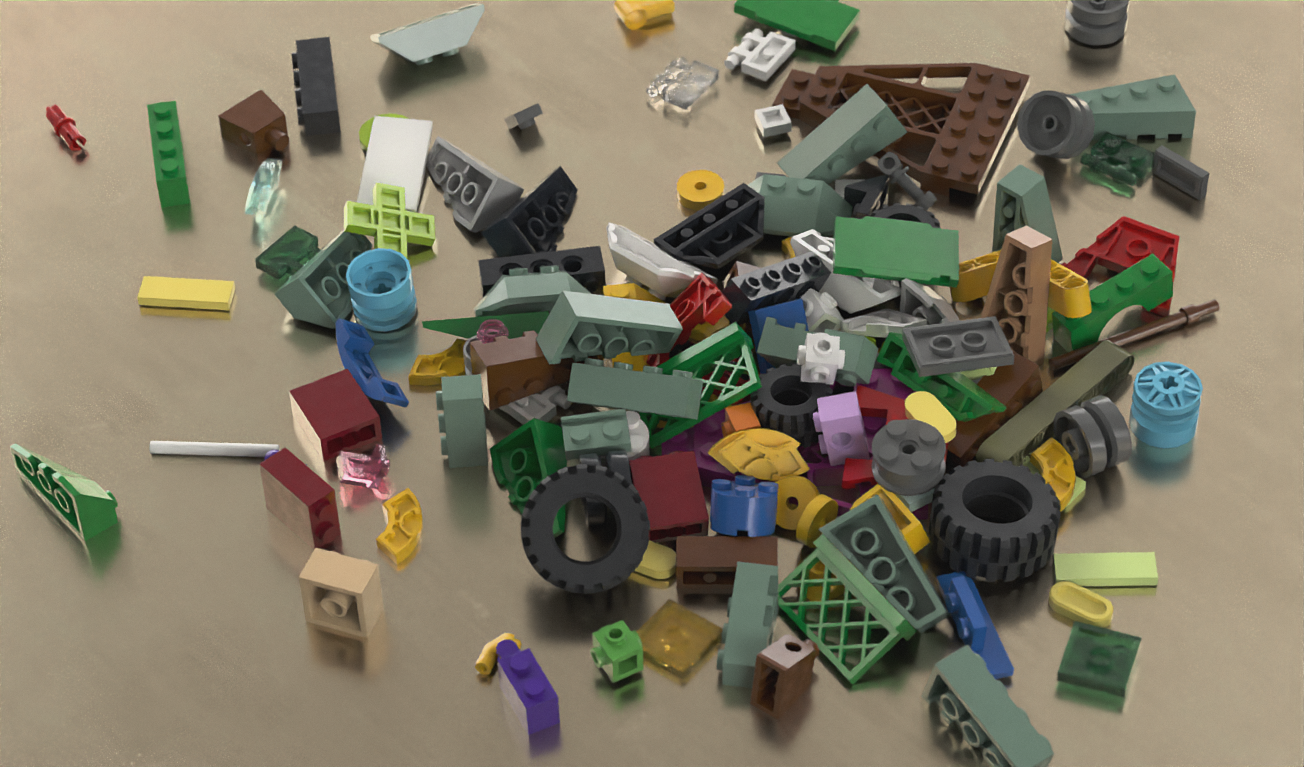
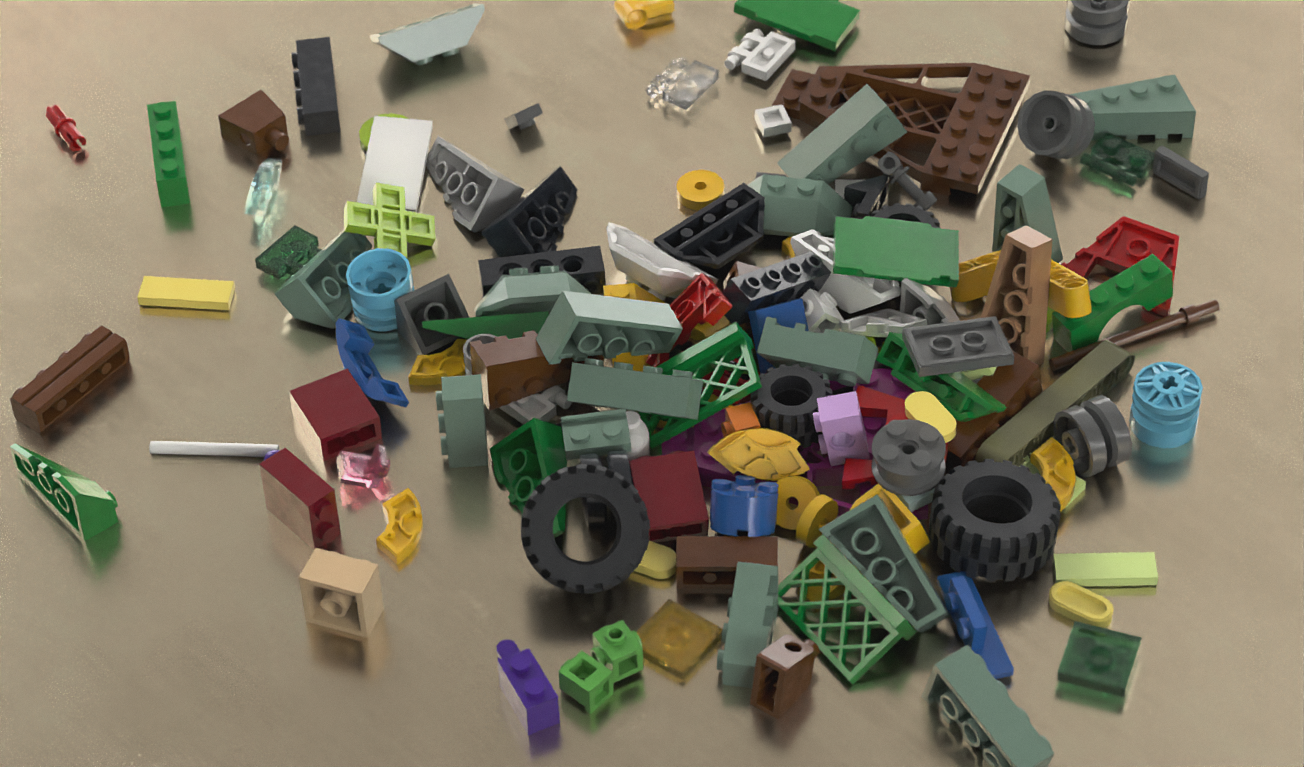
(69, 379): none -> reddish brown brick
(430, 302): none -> dark grey slope
(489, 654): yellow arm -> none
(490, 329): clear pink plate -> none
(586, 681): none -> bright green brick
(820, 358): white brick -> none

